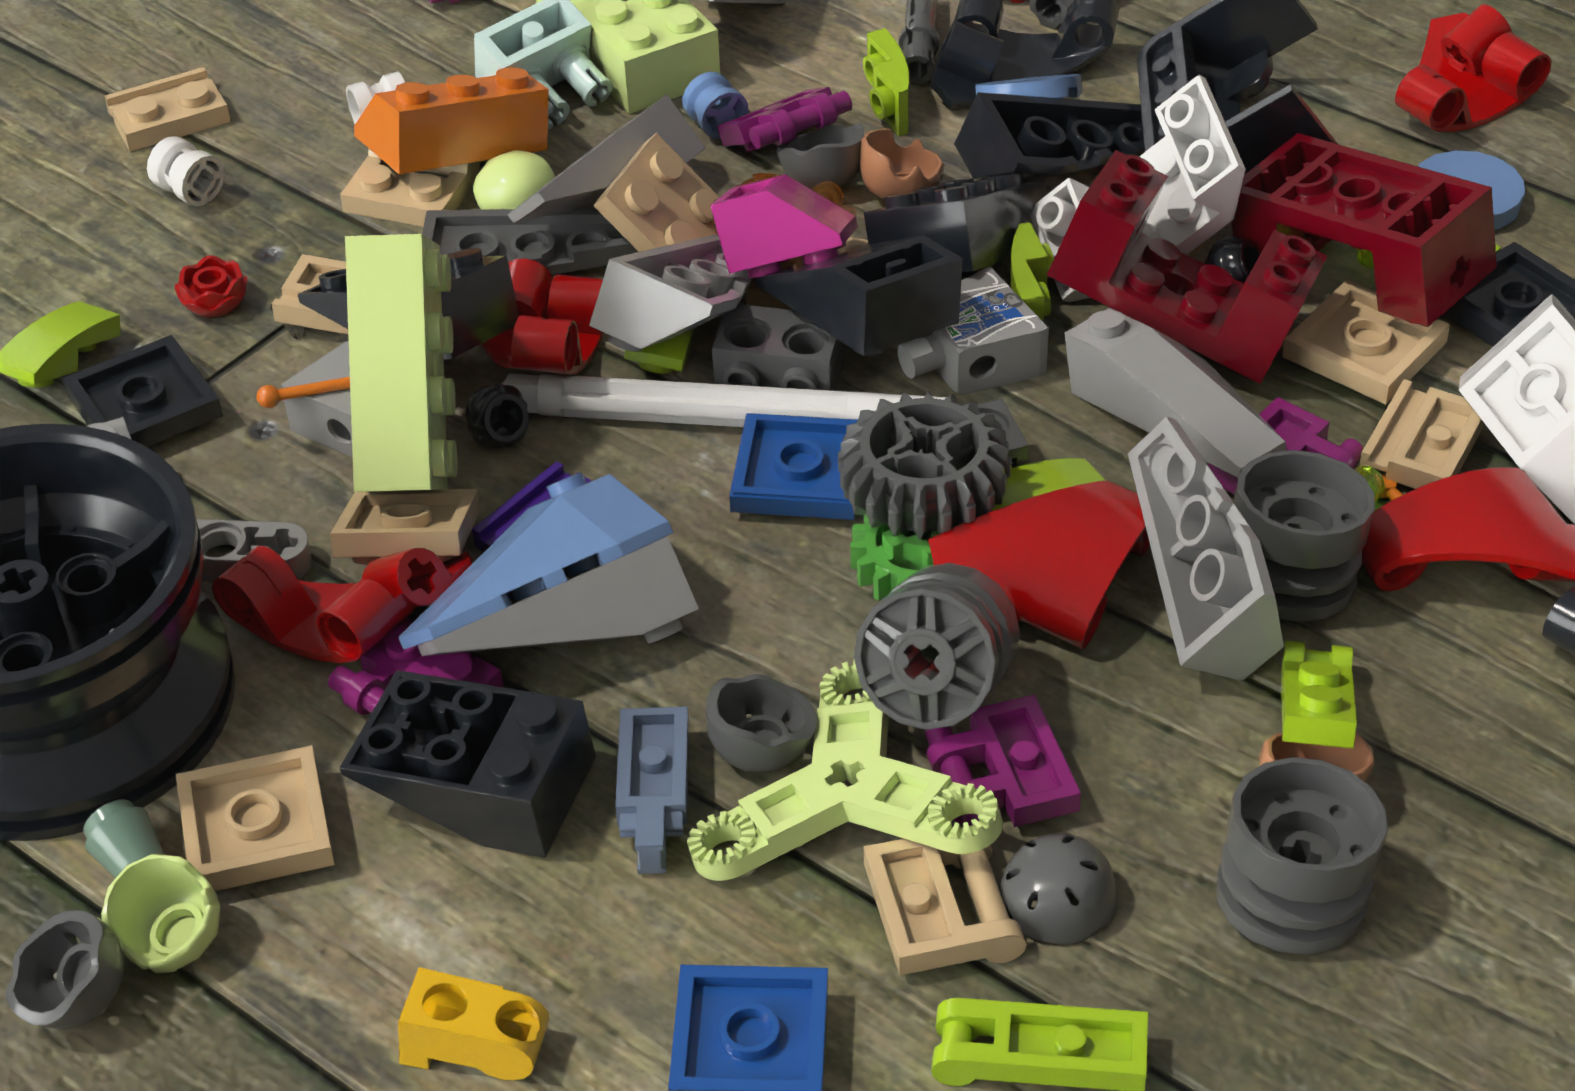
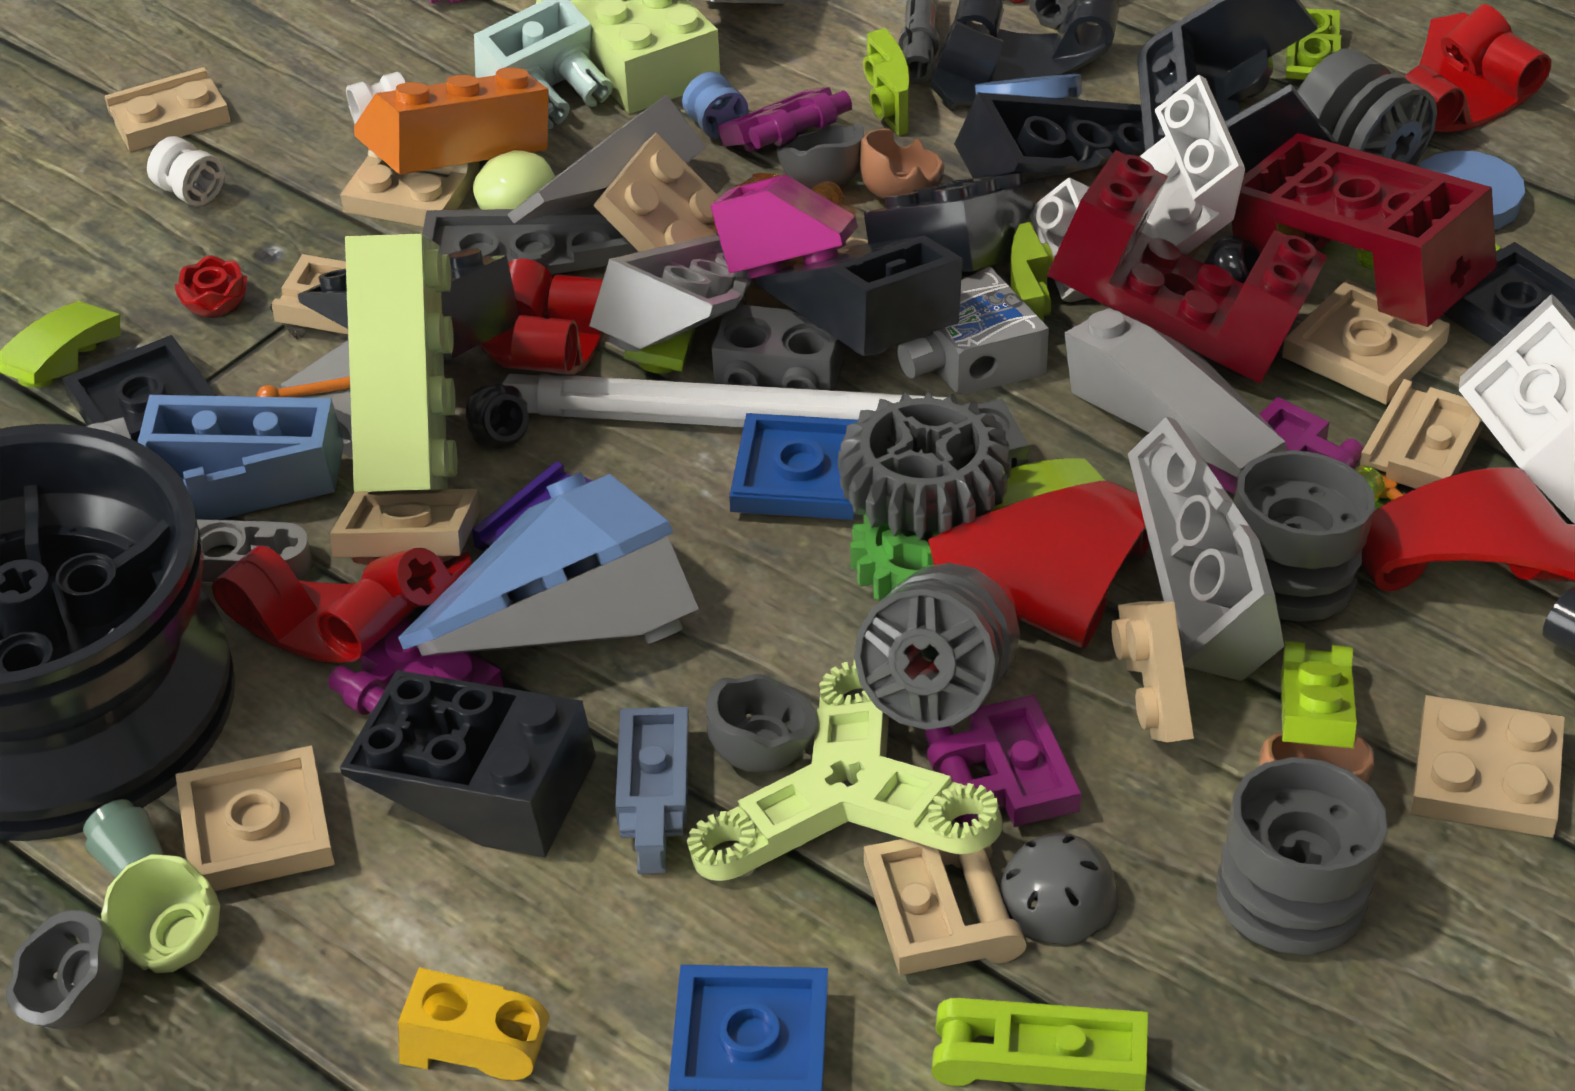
(245, 450): none -> medium blue wedge
(1151, 645): none -> tan plate
(1312, 49): none -> lime slope
(1370, 106): none -> dark grey wheel
(1488, 766): none -> tan plate

